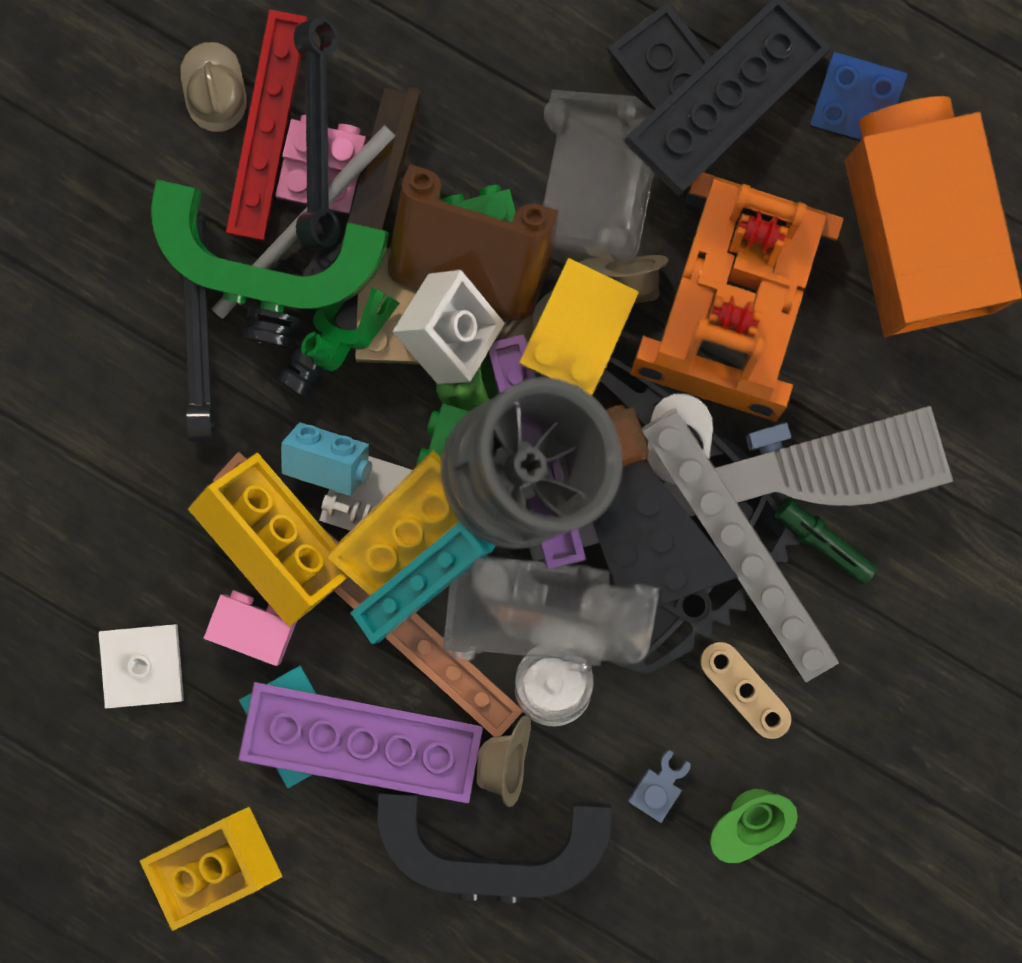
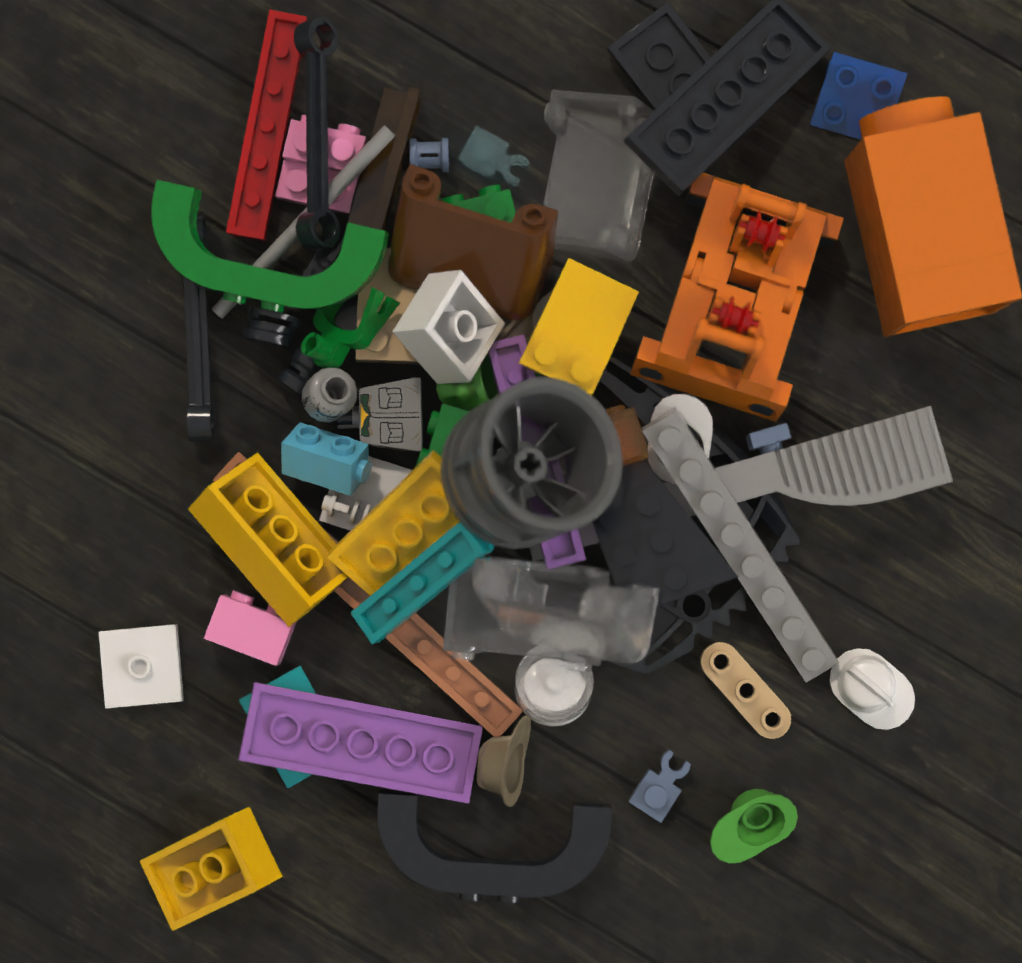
(213, 86): dark tan piece -> none
(329, 394): none -> light grey head
(389, 415): none -> light grey torso
(440, 148): none -> sand blue bush
(488, 153): none -> clear light blue plate
(640, 274): dark tan piece -> none
(793, 515): dark green pin -> none
(872, 689): none -> white piece

